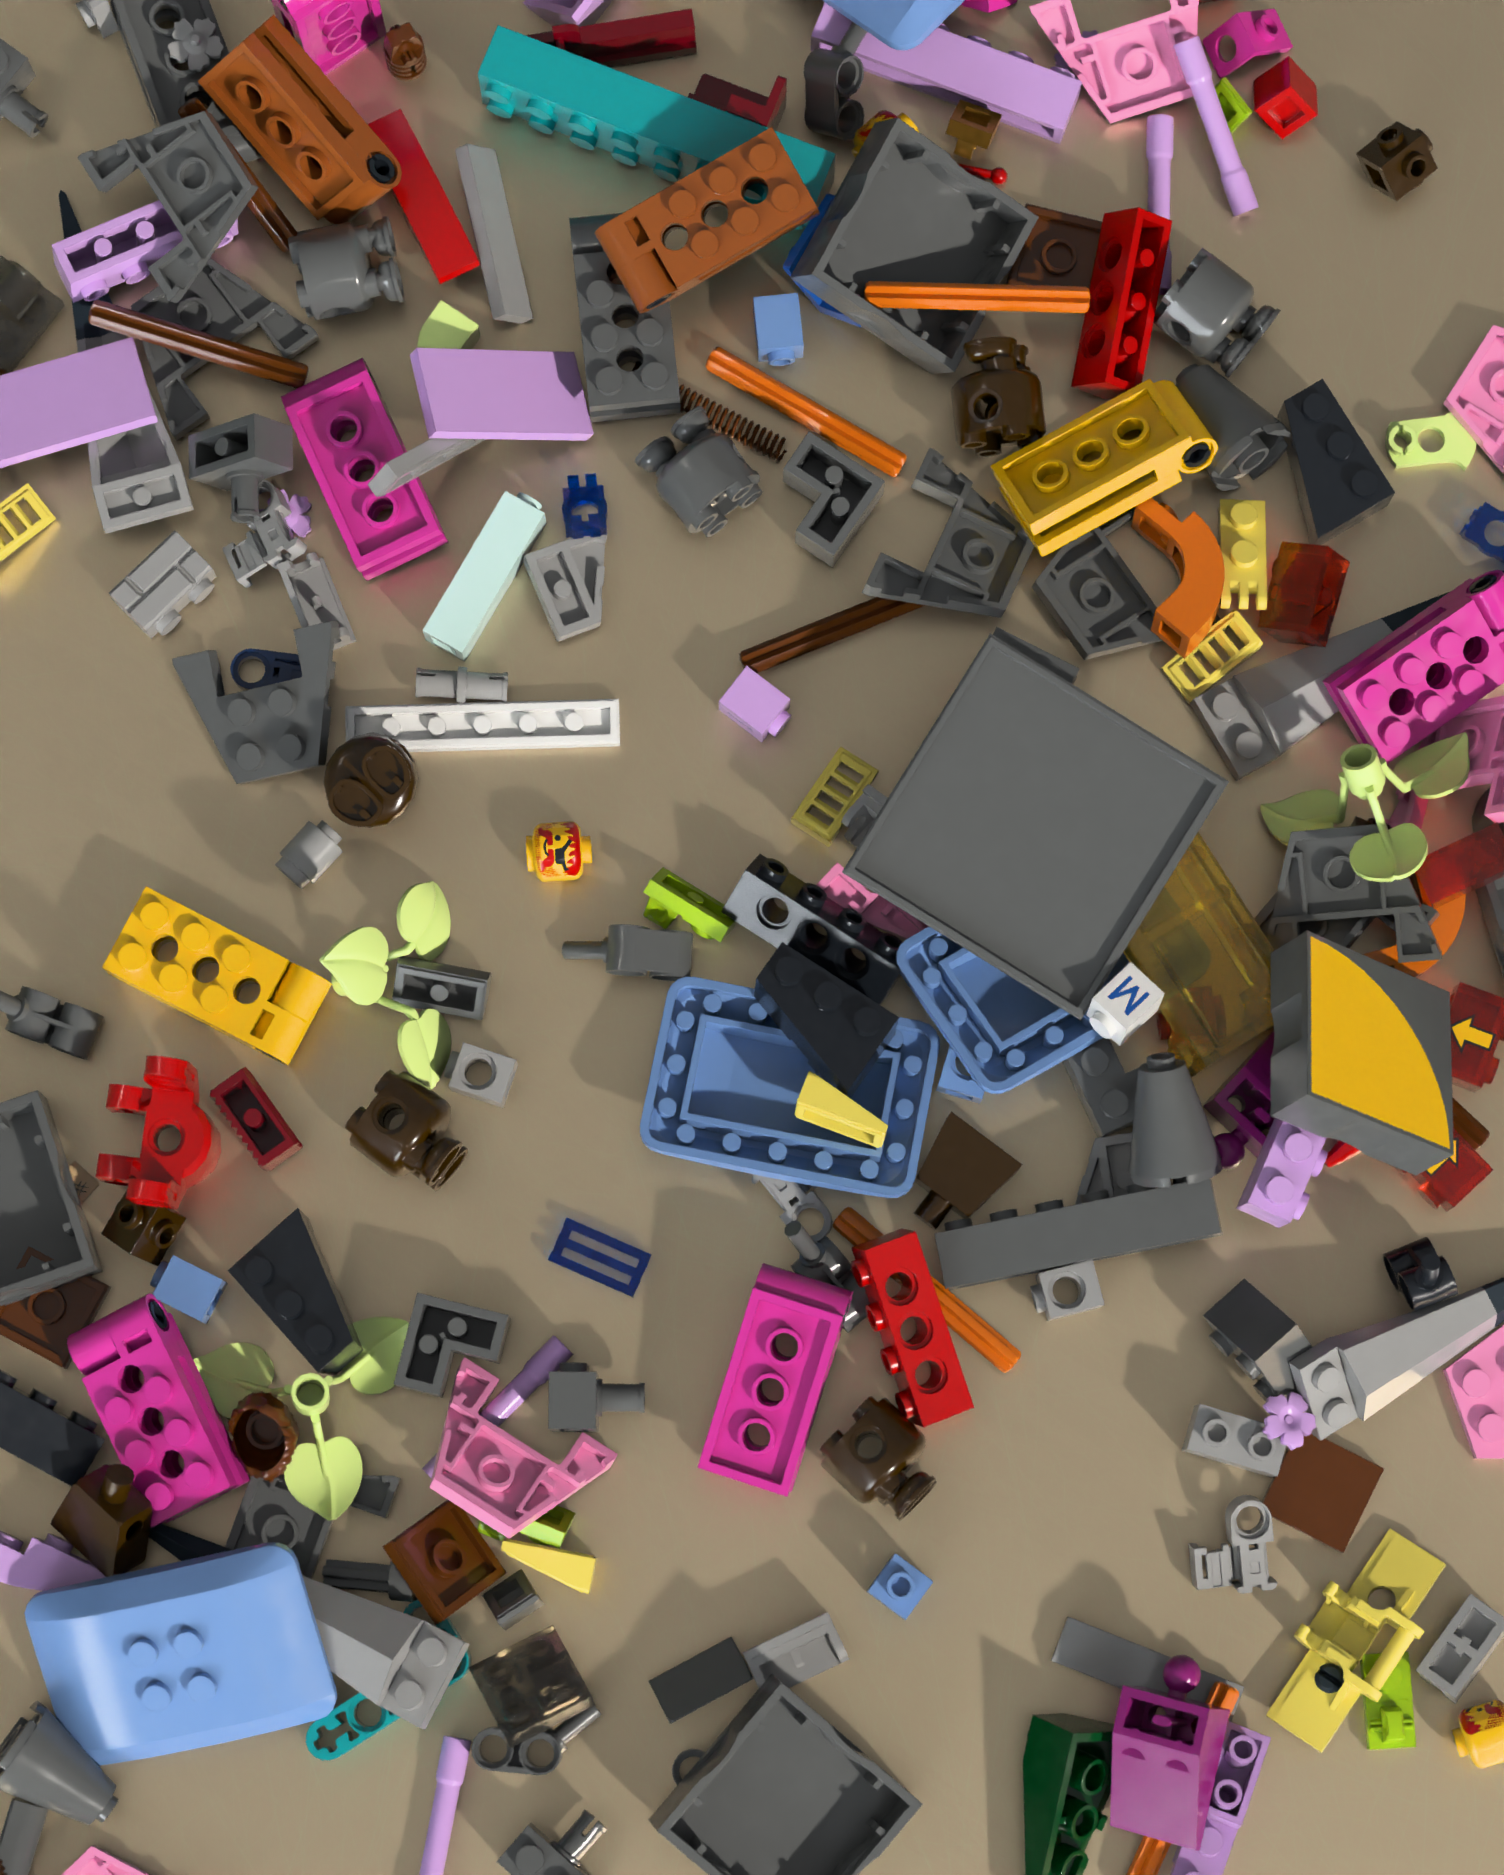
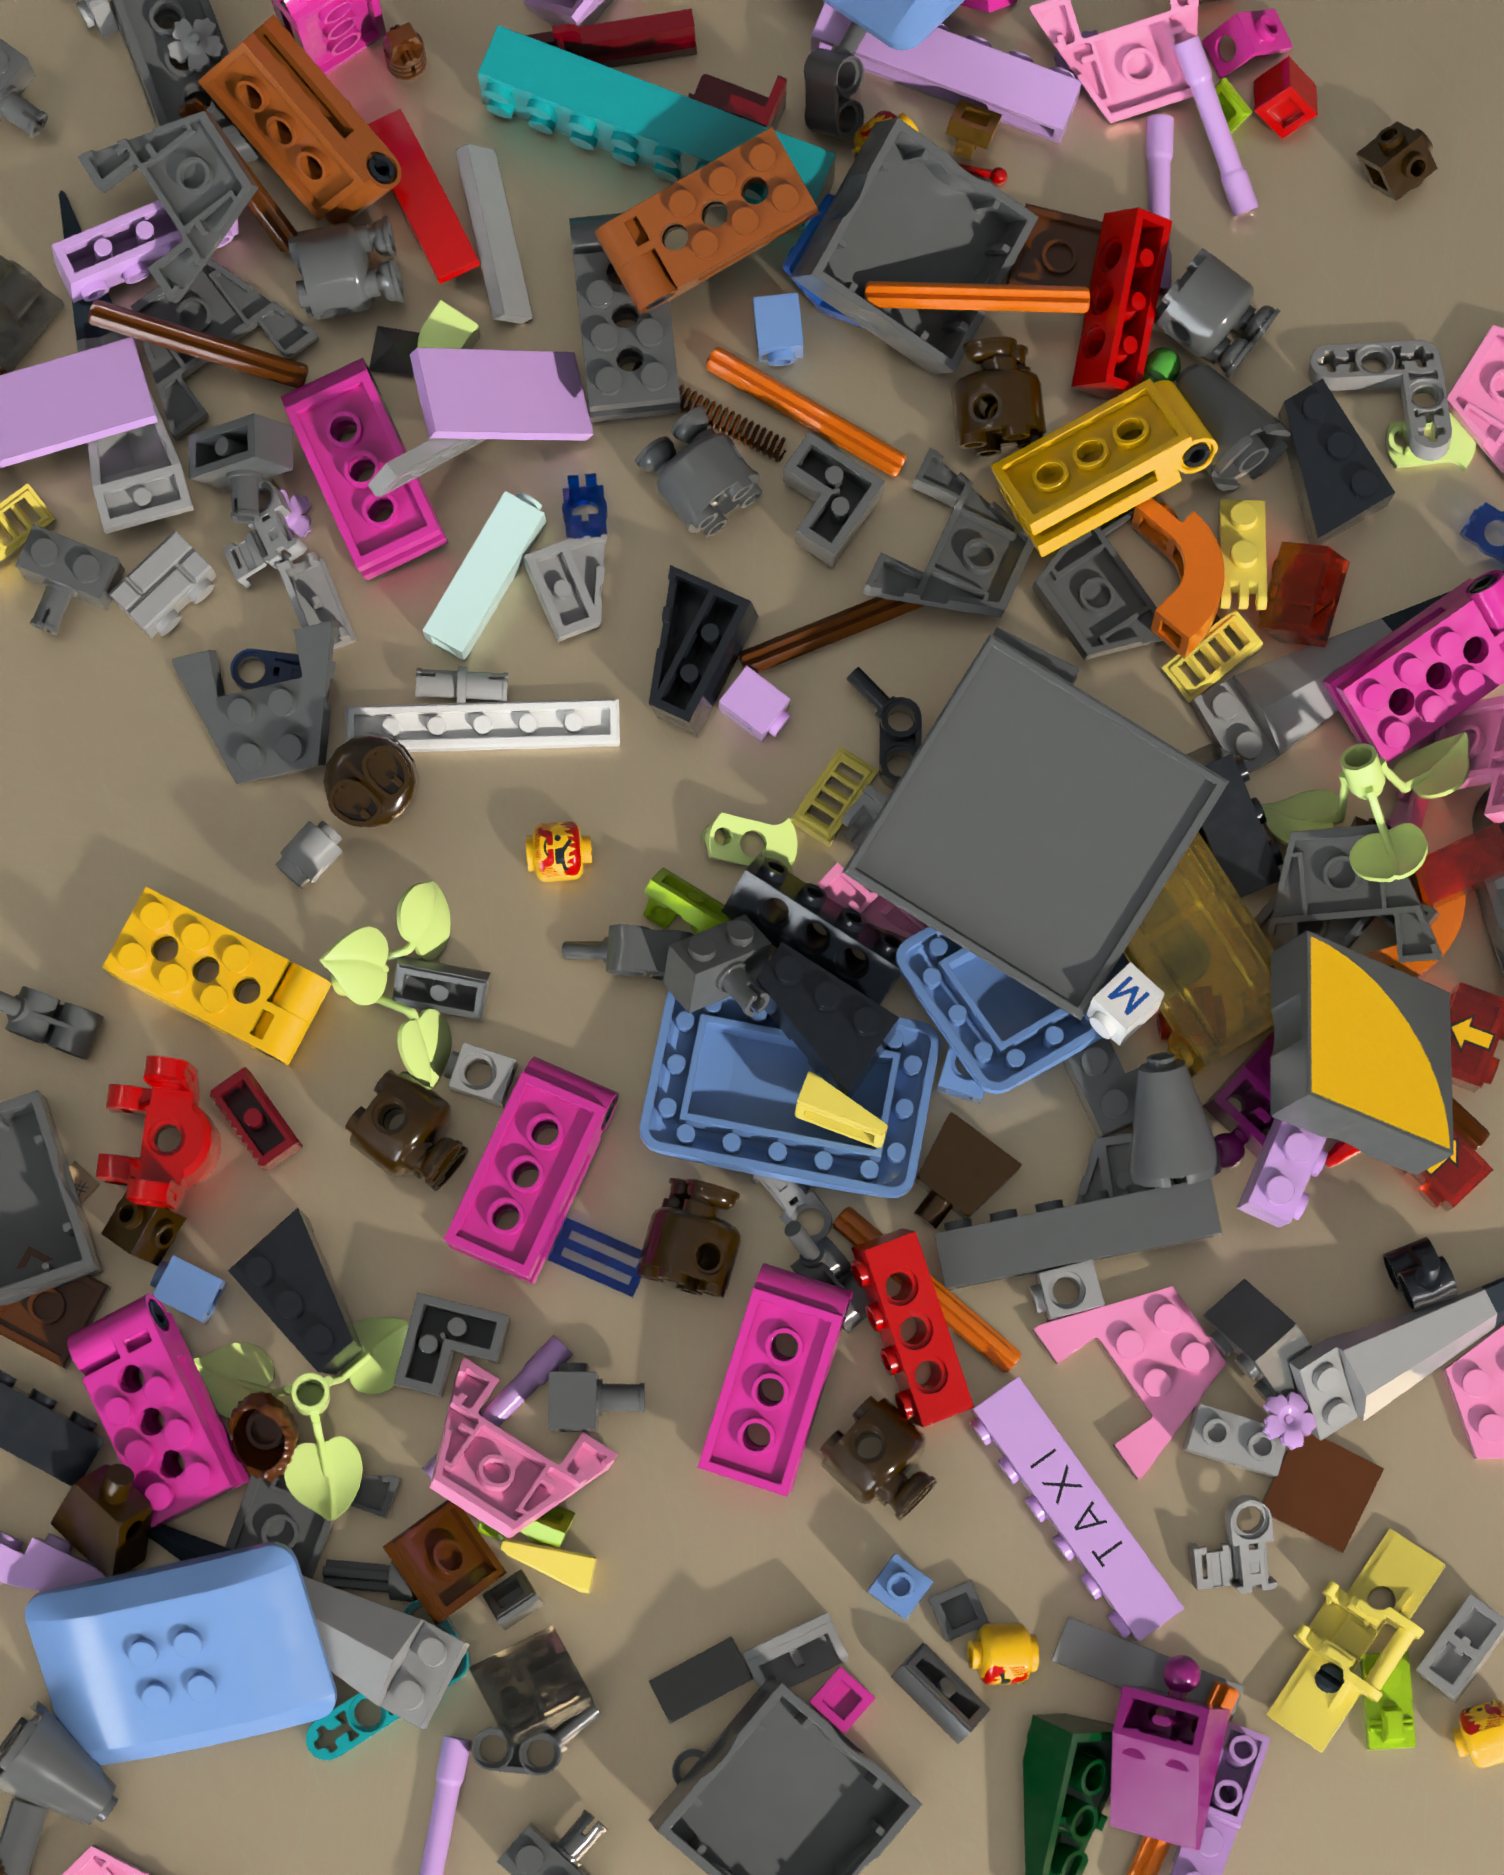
(68, 573): none -> dark grey brick
(393, 351): none -> dark grey slope
(540, 1100): none -> dark pink hinge
(689, 1241): none -> dark brown piece
(697, 648): none -> black wedge
(718, 966): none -> dark grey brick
(778, 840): none -> yellowish green piece
(842, 1699): none -> dark pink panel
(892, 742): none -> black beam
(940, 1693): none -> dark grey brick
(958, 1610): none -> dark grey tile
(1003, 1653): none -> yellow head
(1076, 1509): none -> lavender brick
(1158, 1353): none -> bright pink wing
(1162, 365): none -> bright green cylinder
(1235, 826): none -> black wedge
(1409, 378): none -> light grey beam

